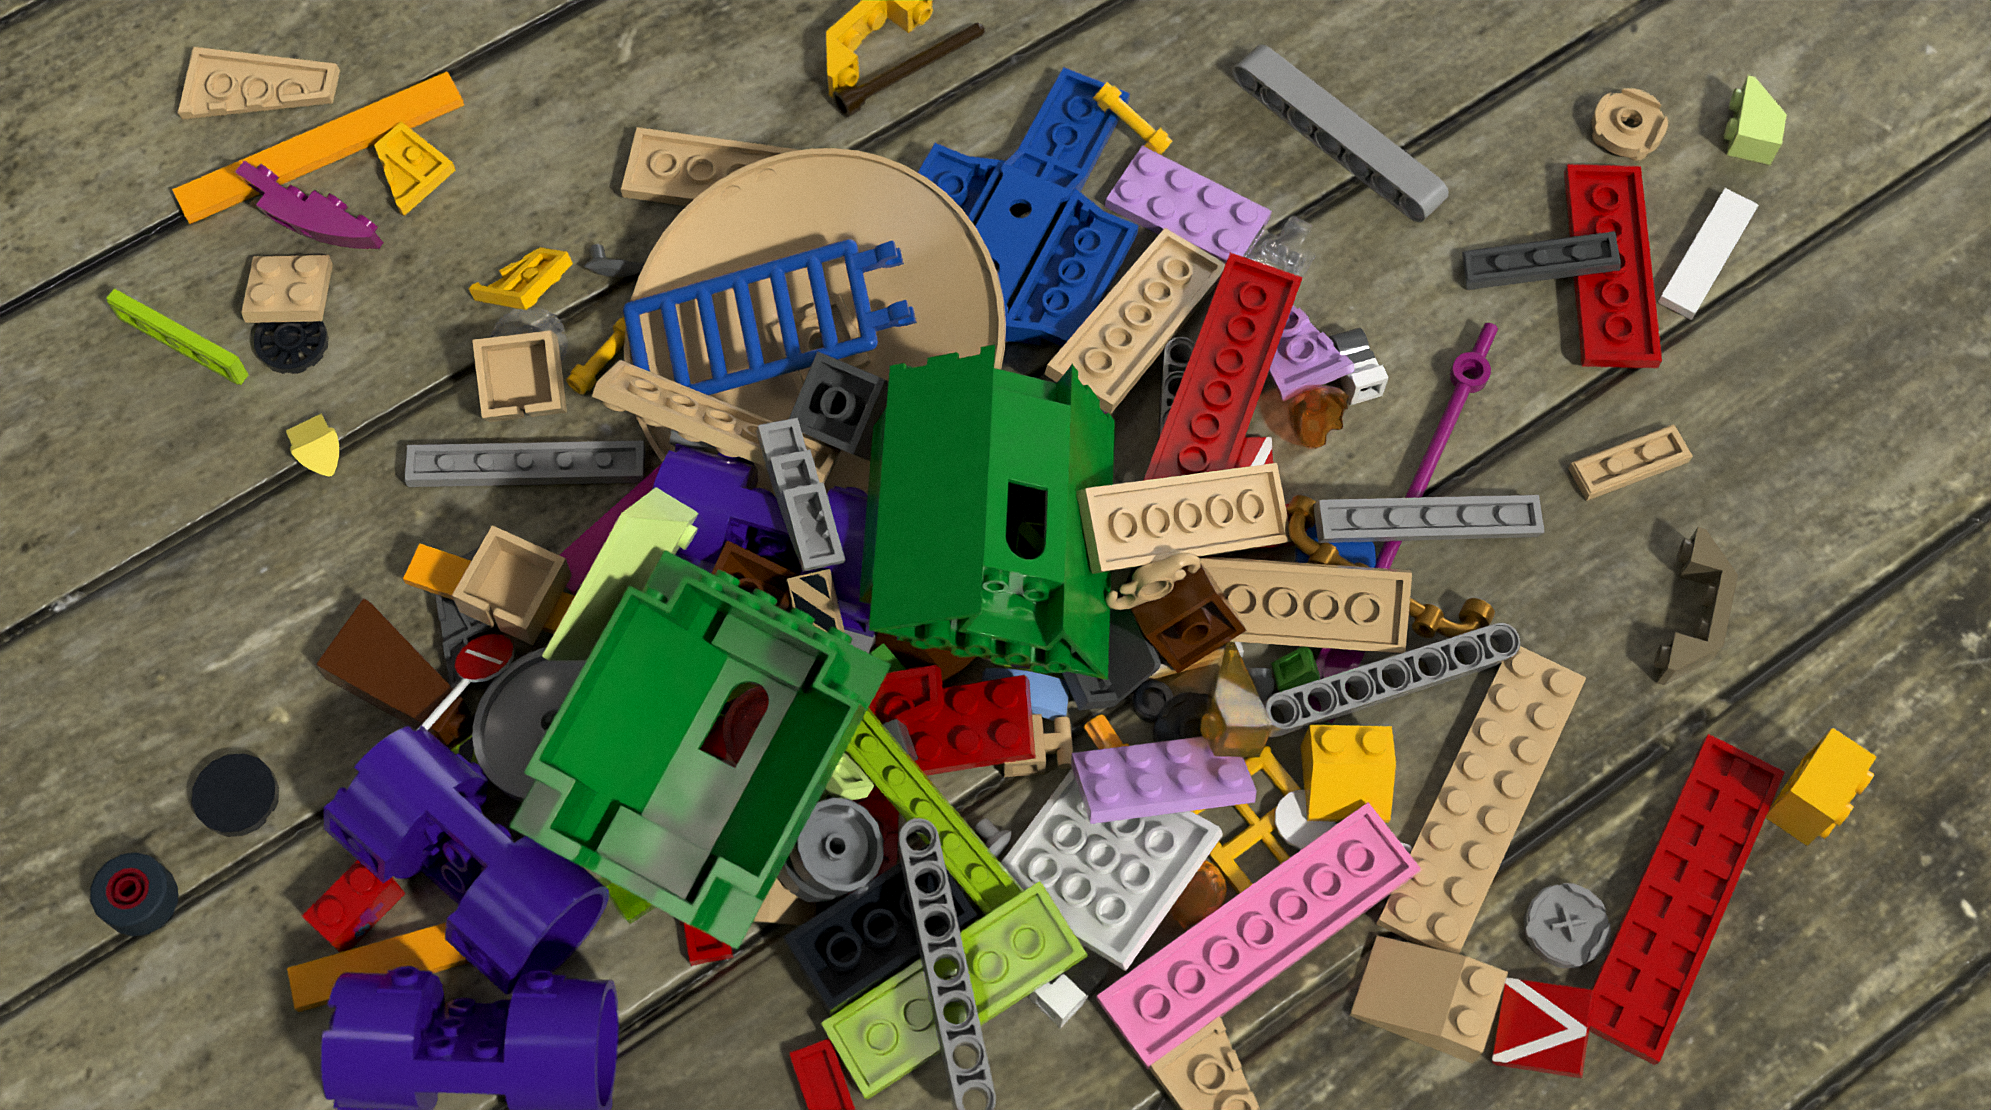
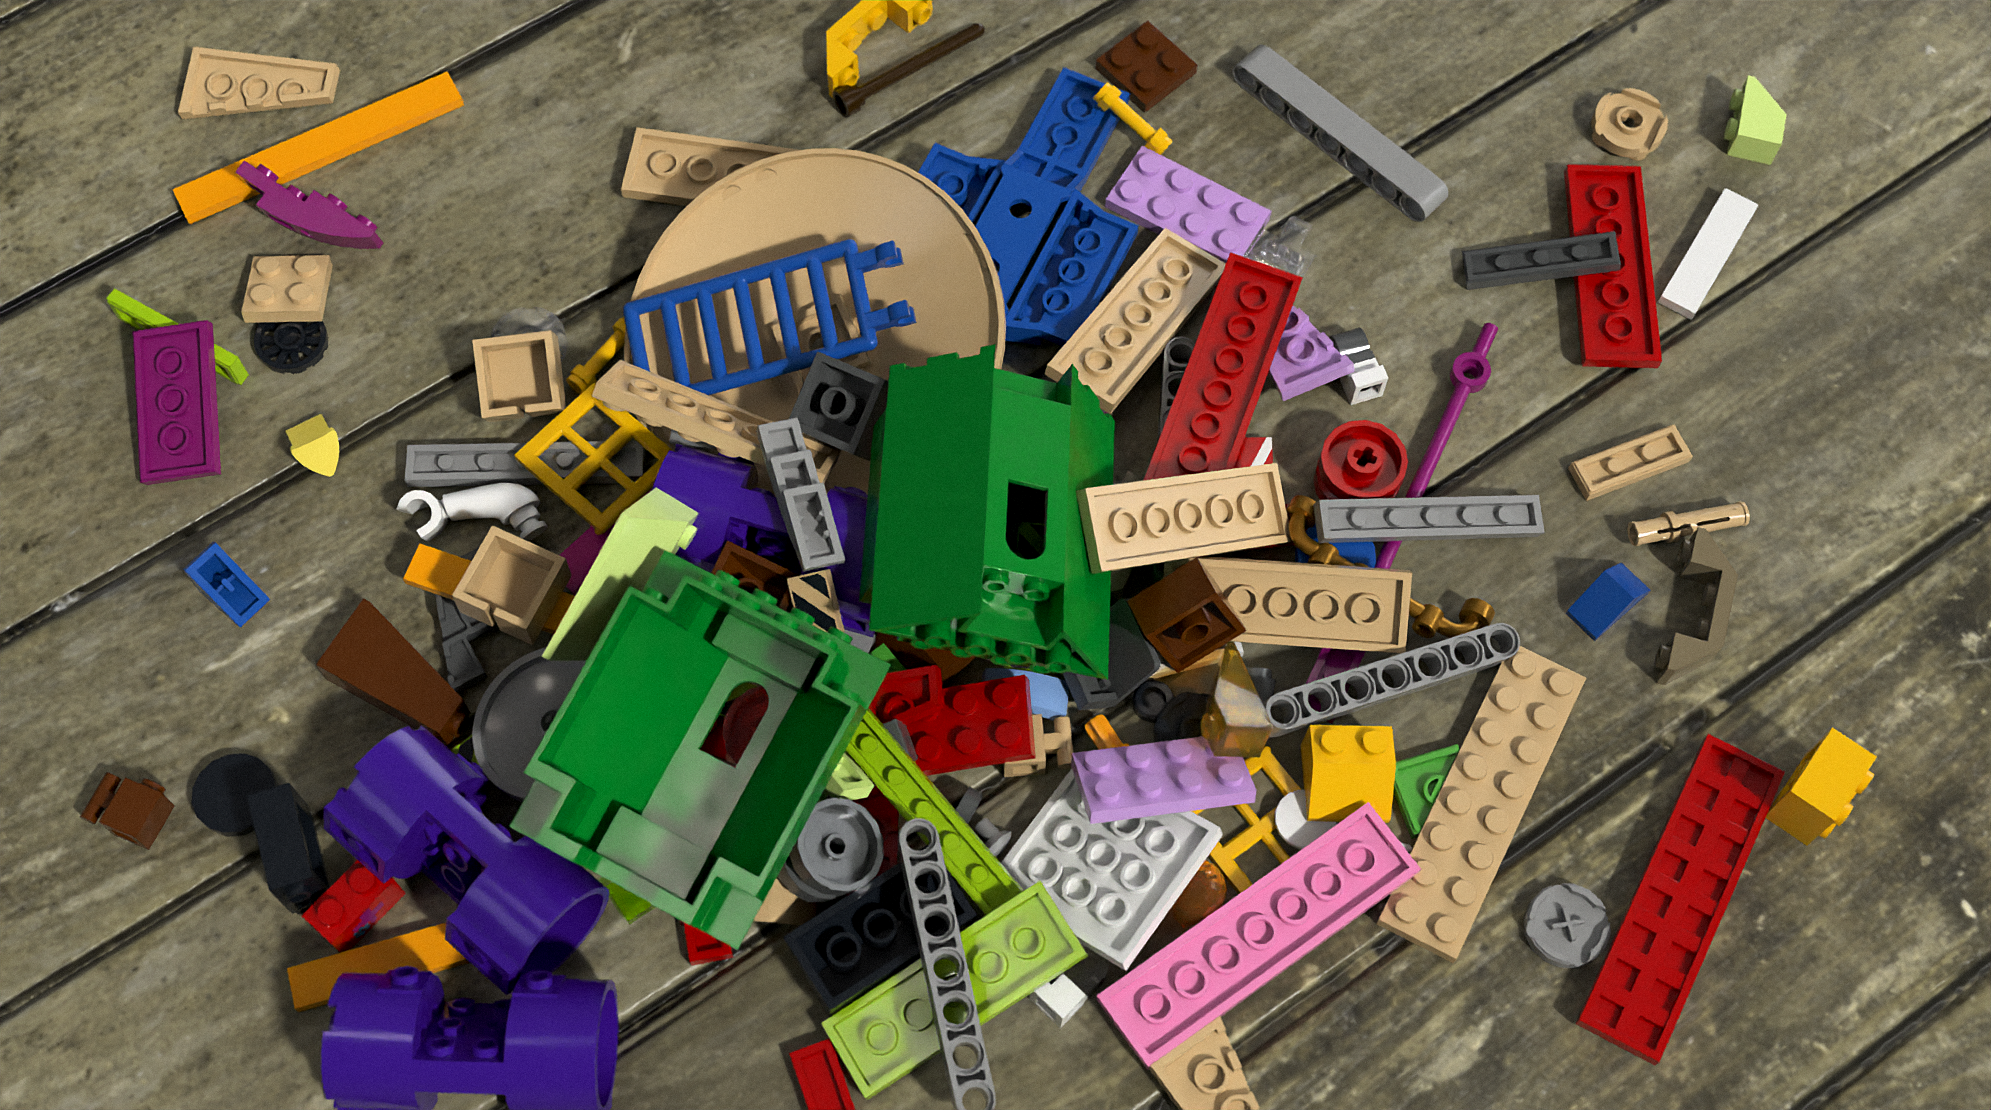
(133, 812): none -> reddish brown brick
(144, 906): black wheel -> none
(176, 402): none -> magenta tile
(225, 584): none -> blue slope
(289, 847): none -> black window
(411, 166): yellow wing -> none
(476, 663): red piece -> none
(503, 501): none -> white piece
(524, 280): yellow wing -> none
(596, 458): none -> yellow window
(611, 267): dark grey bar -> none
(969, 804): none -> dark grey tile
(1146, 66): none -> reddish brown plate
(1152, 581): tan piece -> none
(1295, 669): bright green tile -> none
(1316, 413): clear orange hair -> none
(1360, 462): none -> red wheel
(1419, 783): none -> bright green tile
(1430, 996): tan slope -> none
(1543, 1027): red tile -> none
(1607, 600): none -> blue slope
(1673, 526): none -> tan pin

